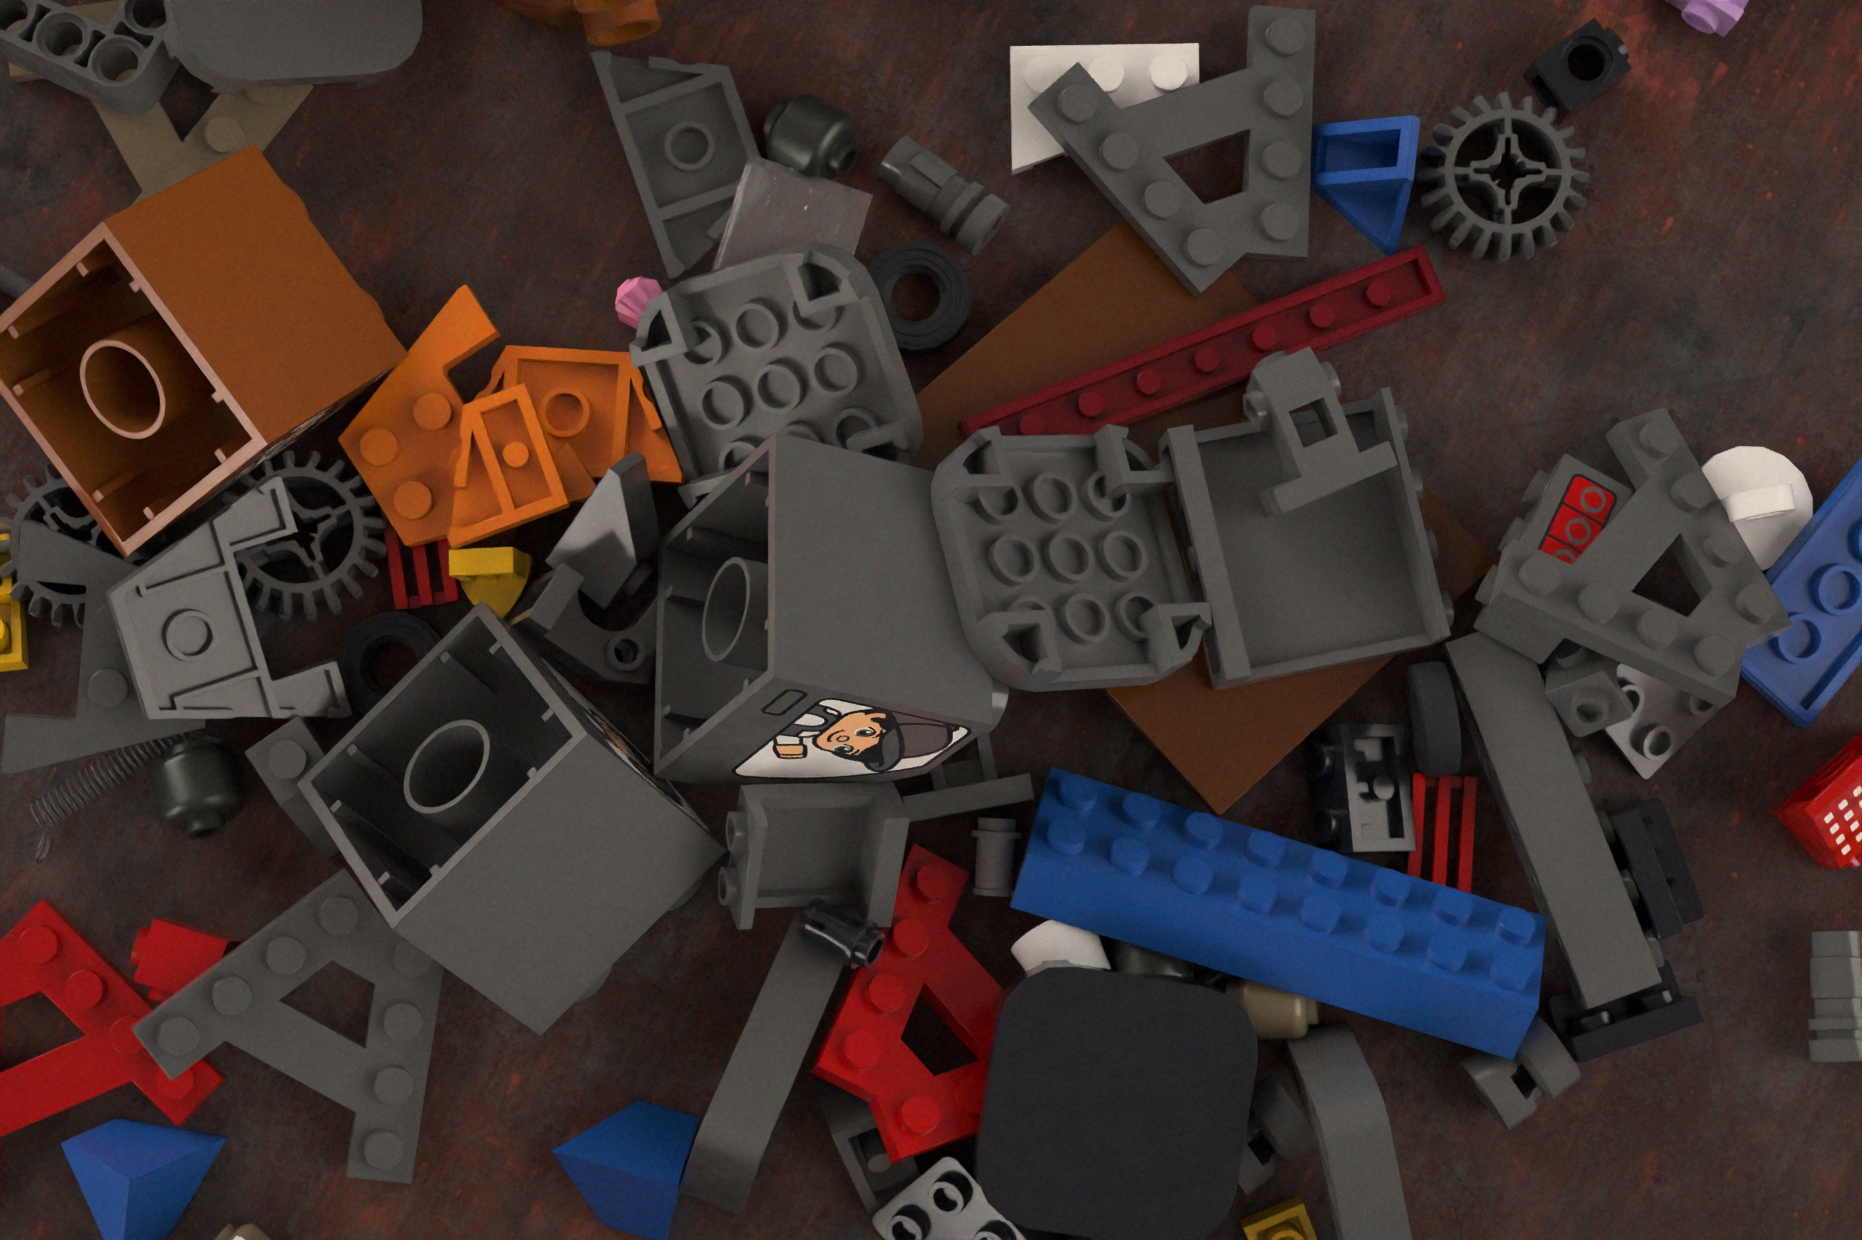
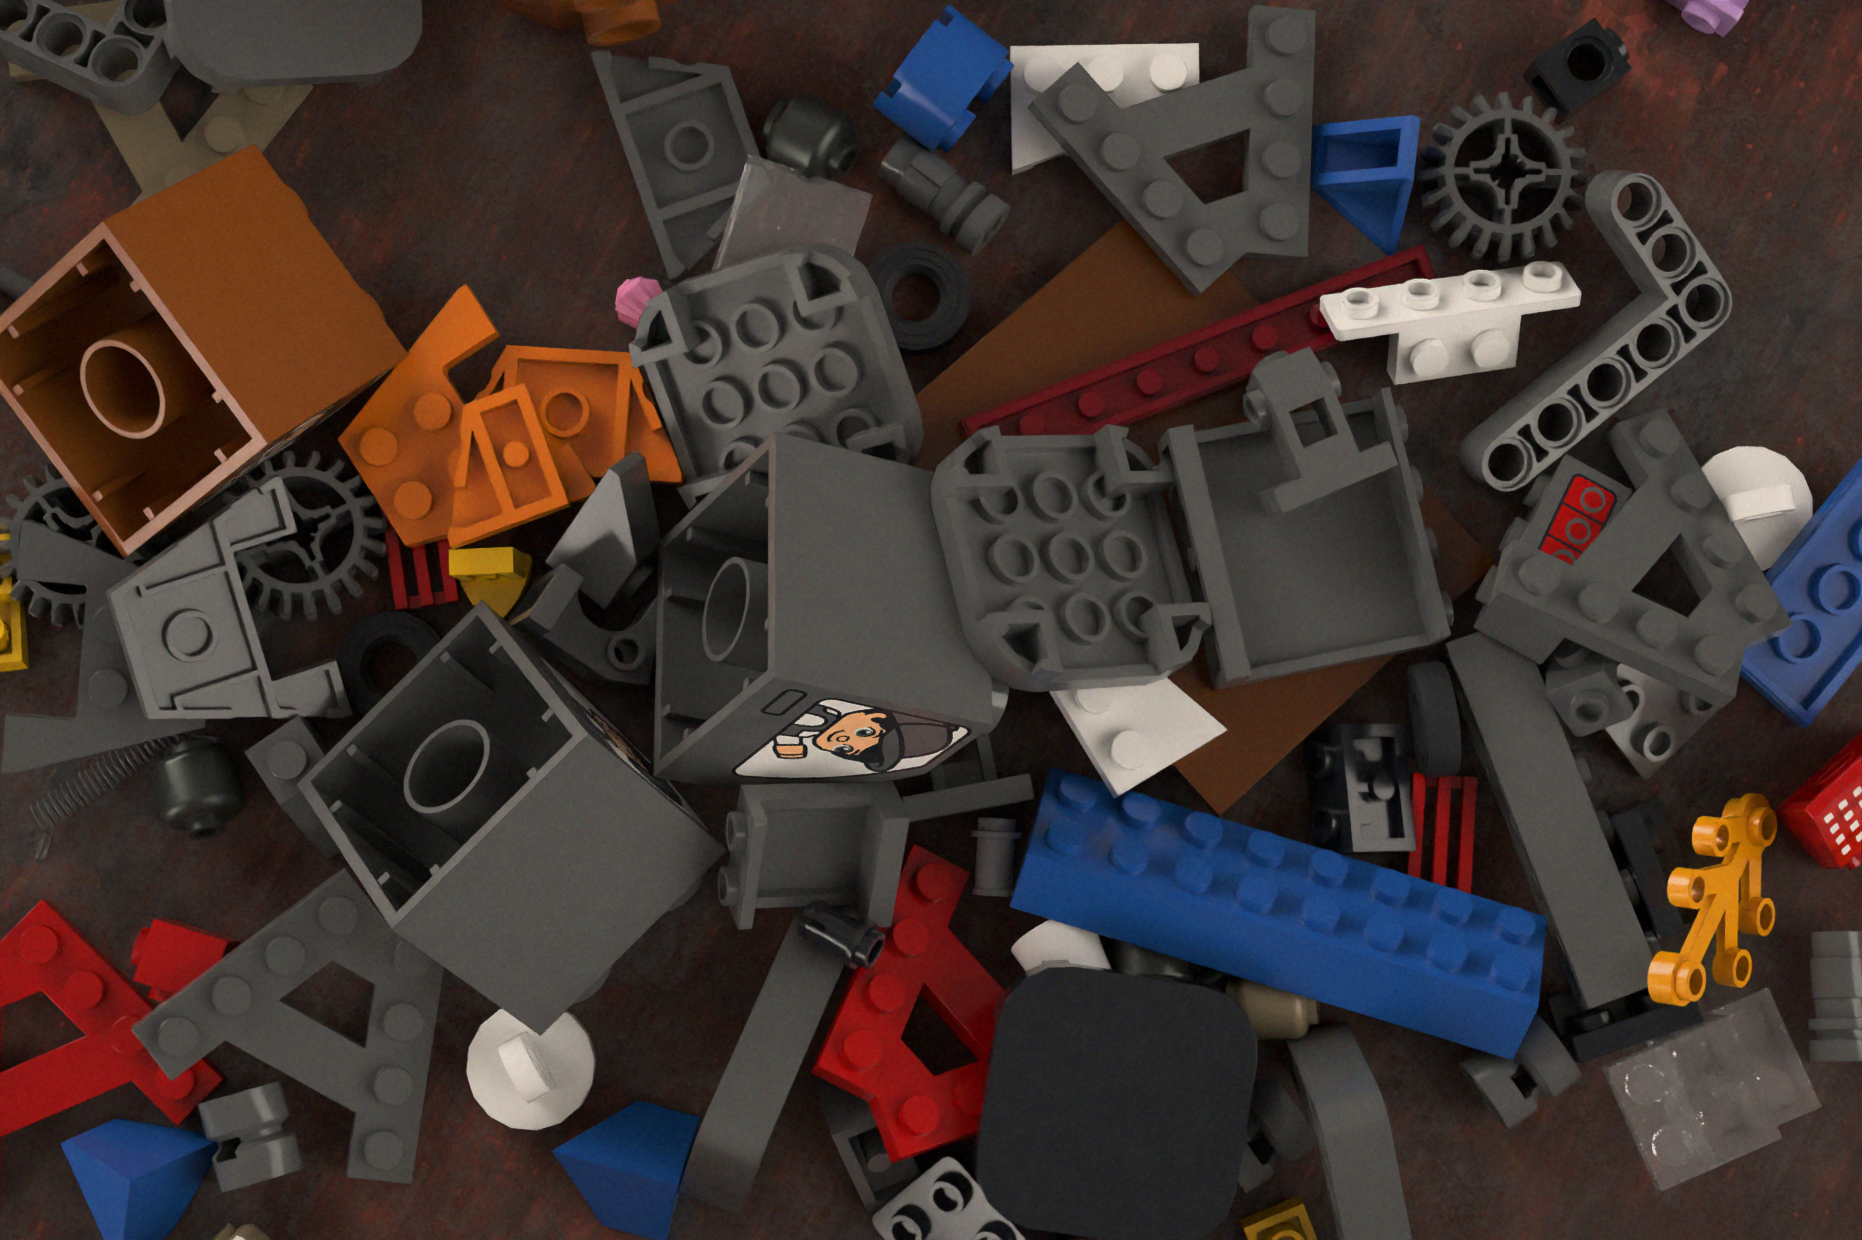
(250, 1136): none -> dark grey wheel
(527, 1076): none -> white tile
(941, 80): none -> blue brick
(1136, 729): none -> white wing
(1452, 321): none -> white bracket
(1615, 342): none -> dark grey beam
(1712, 1089): none -> clear bracket
(1741, 837): none -> light orange plant

